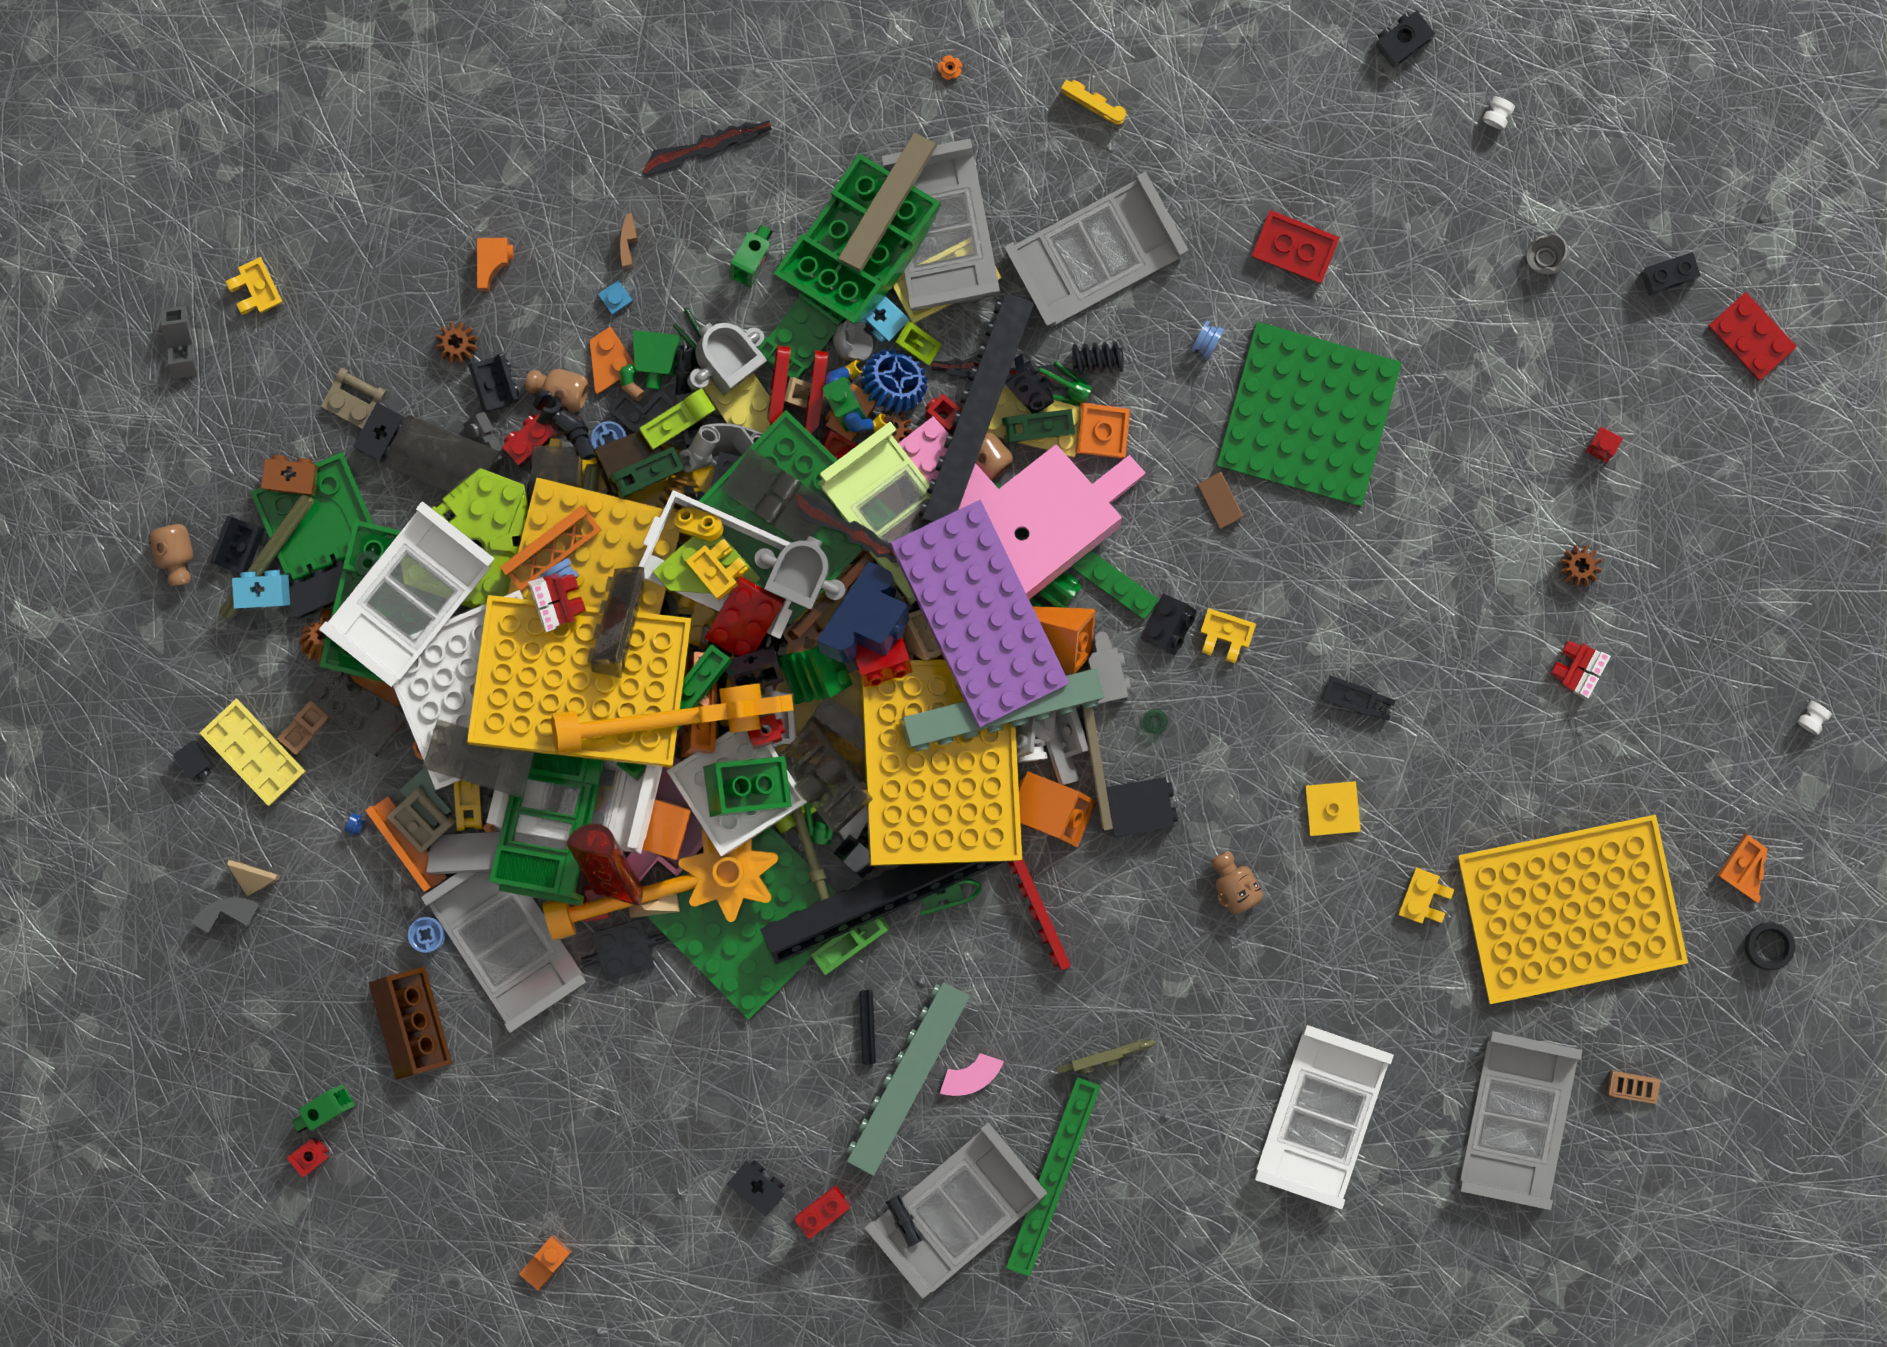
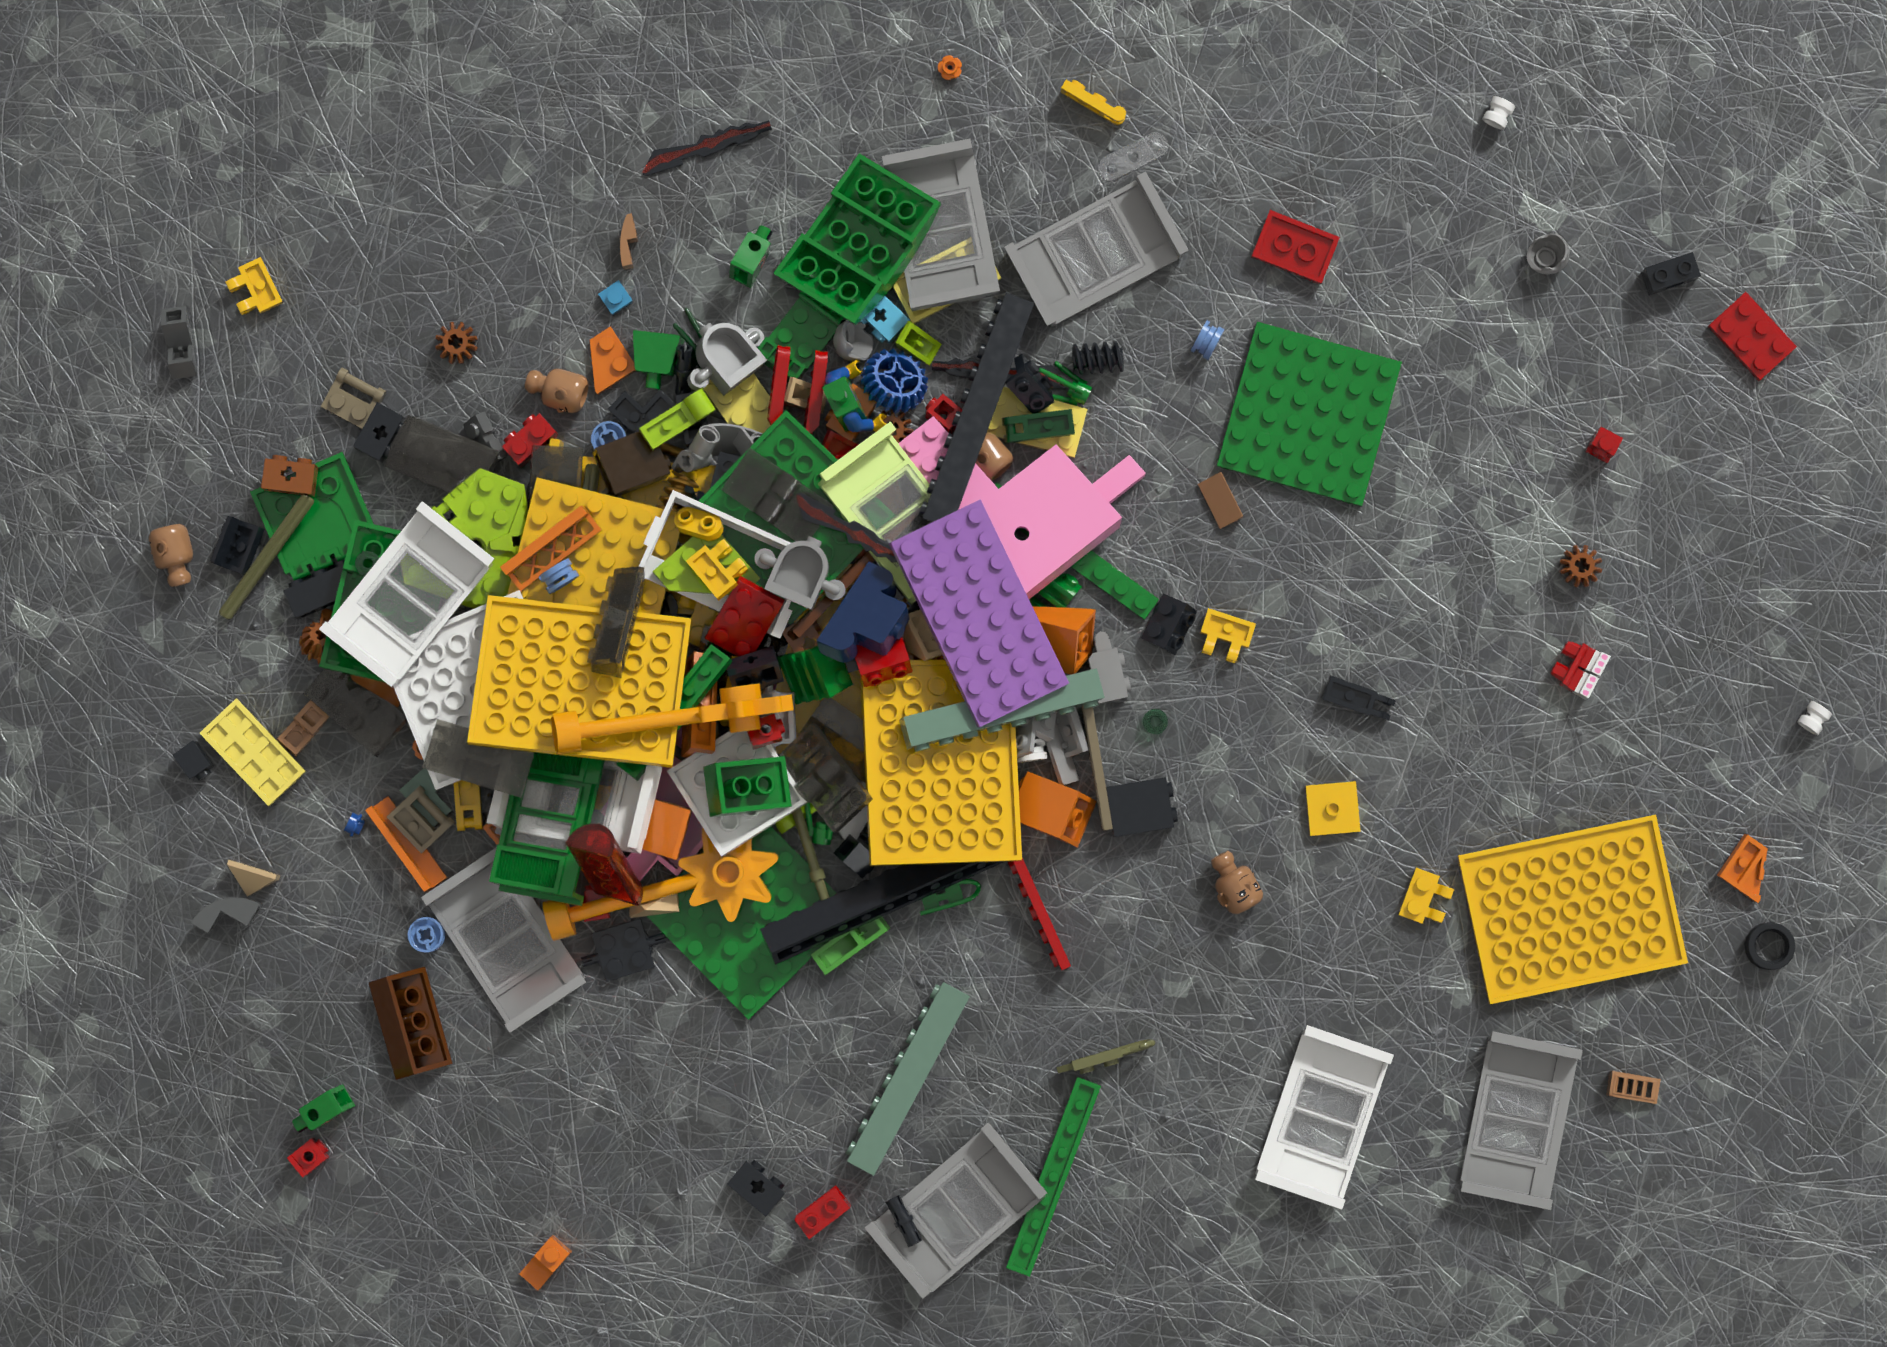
(246, 593): medium azure brick -> none
(463, 853): light grey piece -> none
(491, 257): orange arch -> none
(494, 383): black bracket -> none
(552, 600): hips -> none
(566, 422): black piece -> none
(627, 383): arm -> none
(647, 472): dark green plate -> none
(867, 1027): black axle -> none
(887, 202): dark tan tile -> none
(971, 1078): bright pink tile -> none
(1102, 430): orange plate -> none
(1141, 148): none -> clear plate
(1396, 51): black brick -> none

